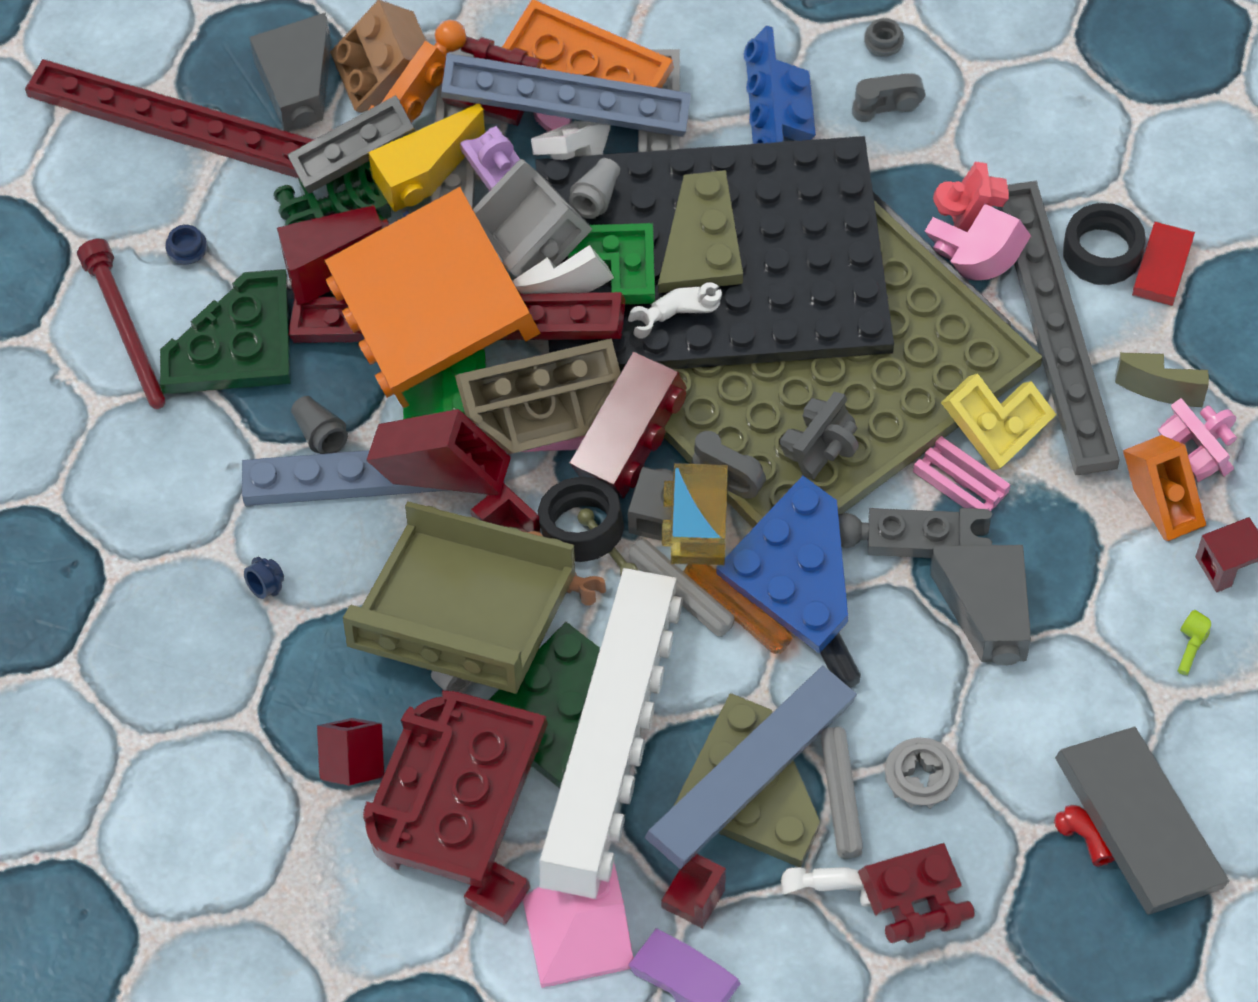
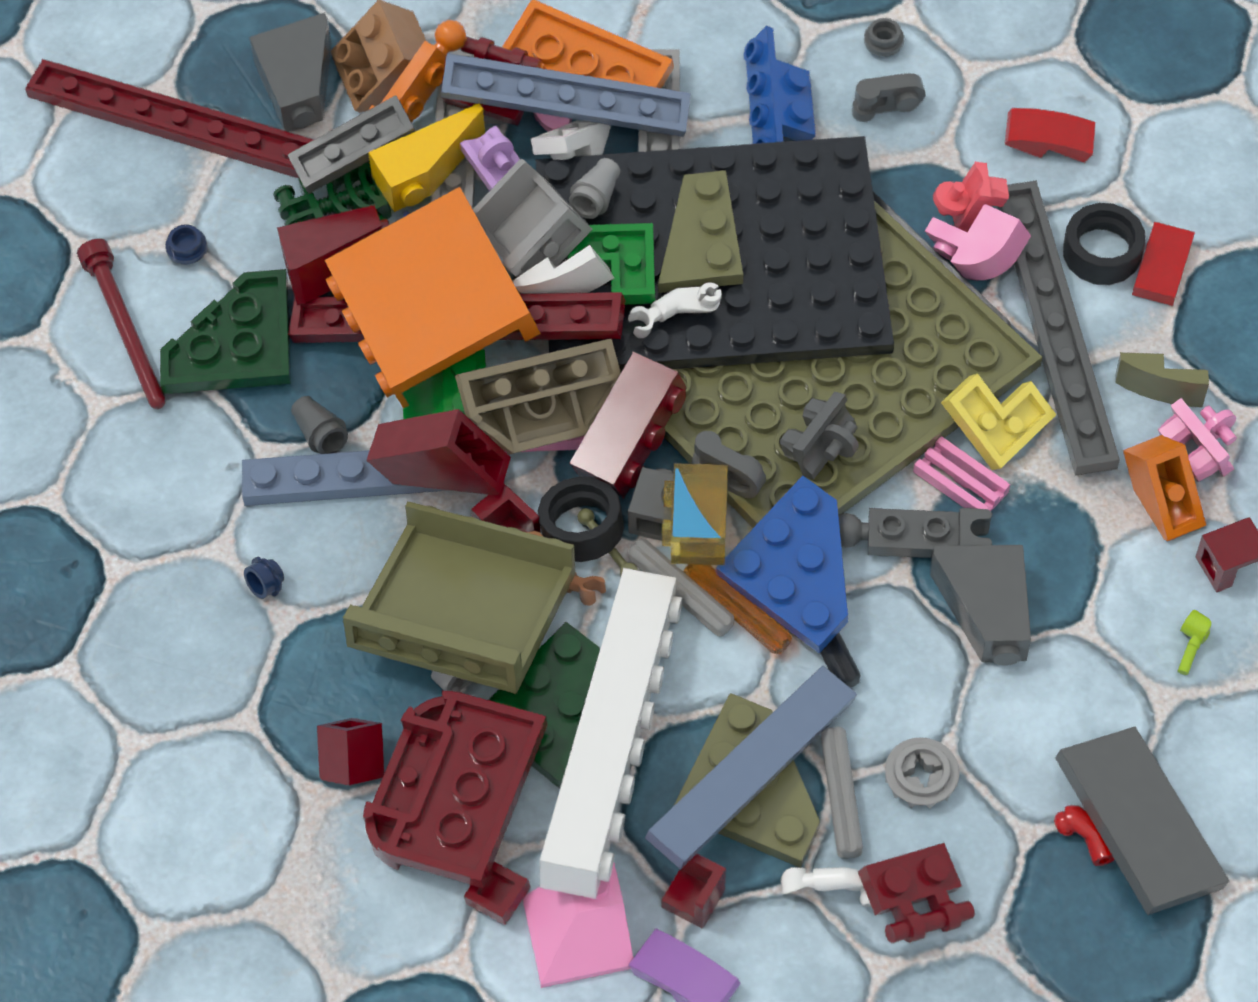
(1044, 130): none -> red slope

